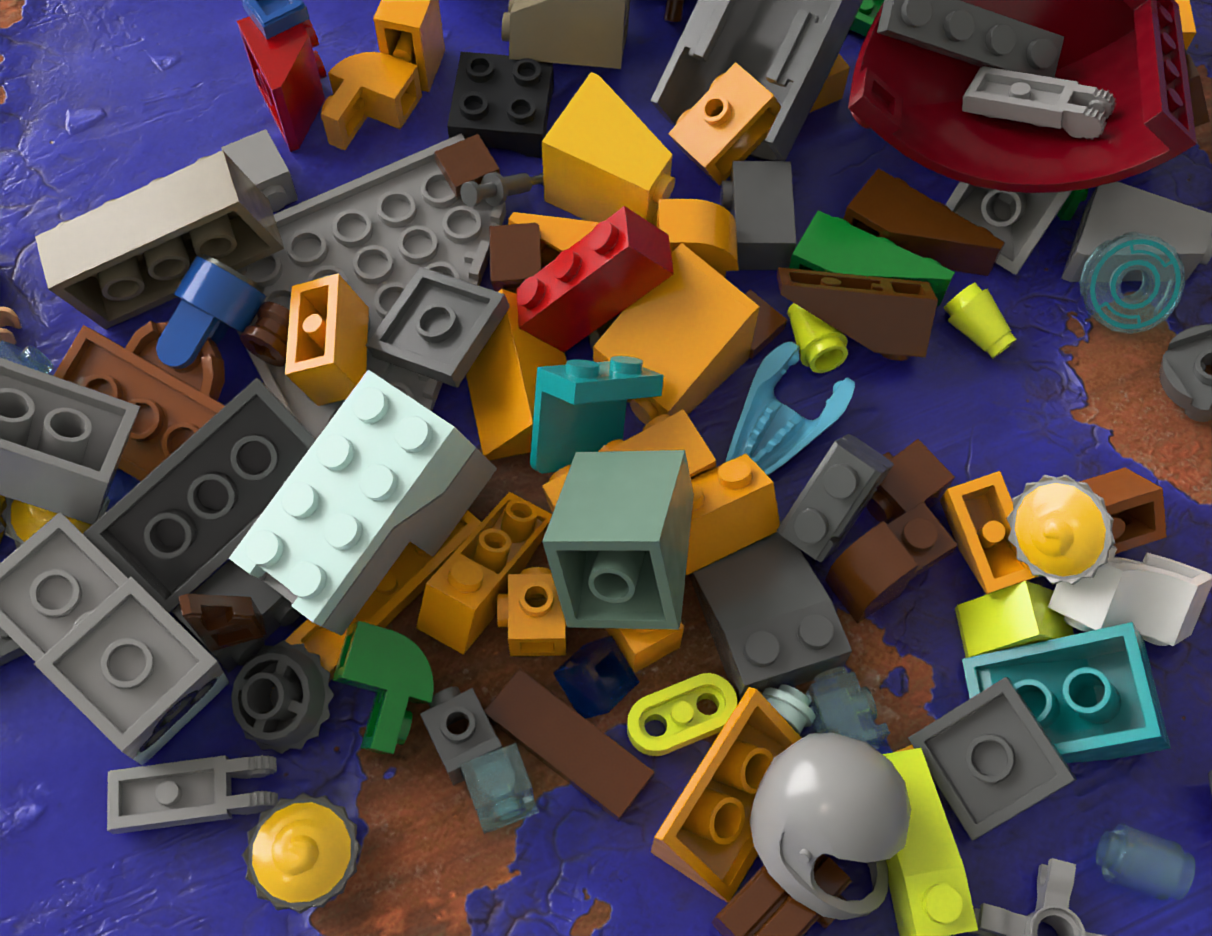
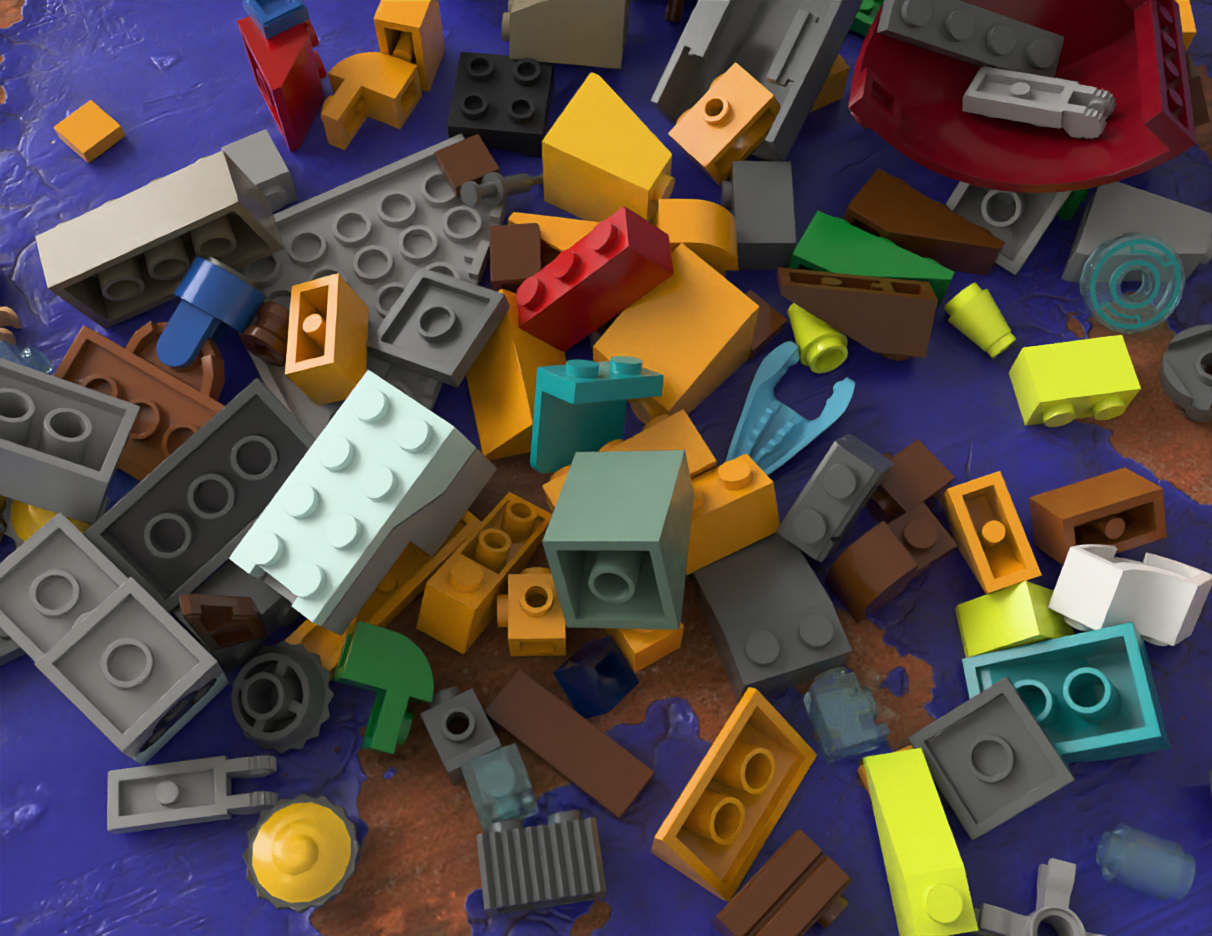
(89, 131): none -> light orange tile
(540, 863): none -> dark grey brick
(679, 713): neon yellow plate -> none
(791, 705): light aqua plate -> none
(835, 801): light grey piece -> none
(1061, 529): yellow piece -> none
(1074, 381): none -> neon yellow brick

